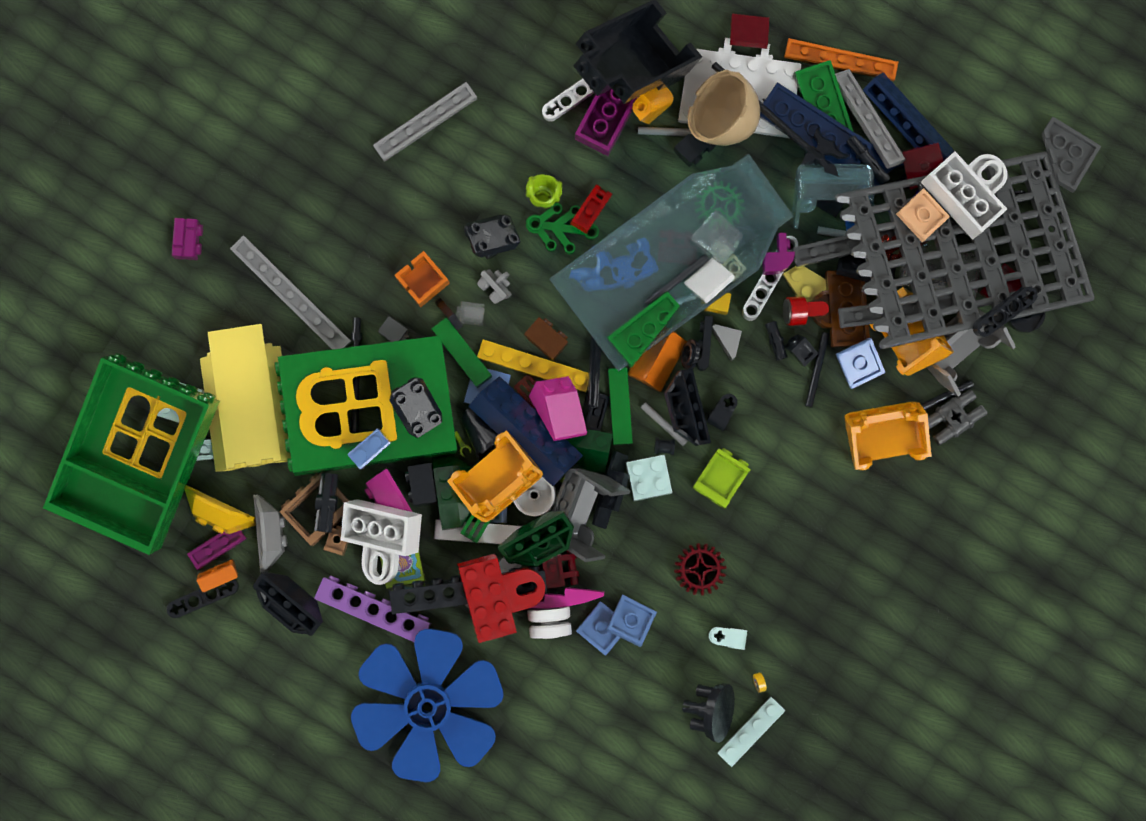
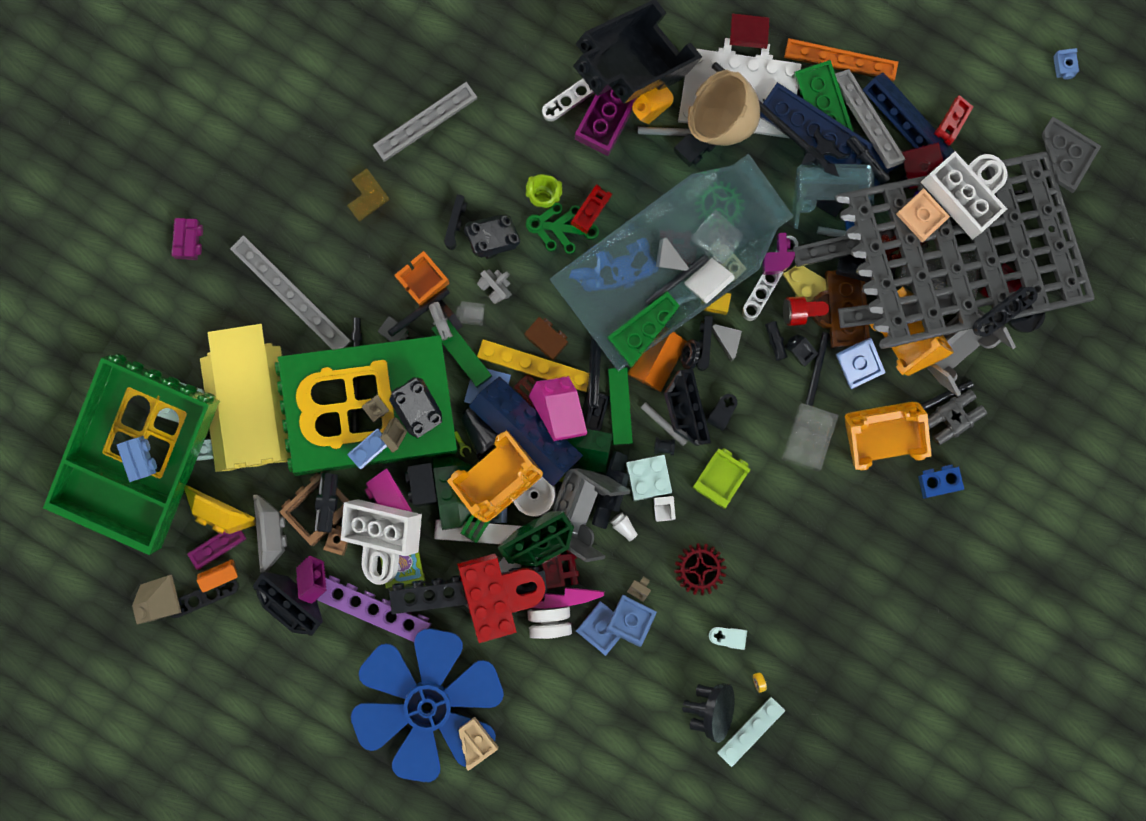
(137, 458): none -> medium blue brick
(156, 600): none -> dark tan slope
(311, 579): none -> magenta brick
(371, 197): none -> clear yellow plate
(375, 408): none -> dark tan tile
(393, 434): none -> dark tan tile
(418, 312): none -> black bar
(440, 321): none -> light grey axle
(455, 223): none -> black plate
(476, 743): none -> tan wing
(623, 525): none -> white cone
(639, 589): none -> dark tan tile
(664, 508): none -> white panel
(668, 256): none -> light grey slope
(810, 437): none -> clear brick
(941, 485): none -> blue brick
(954, 120): none -> red plate
(1062, 68): none -> medium blue brick

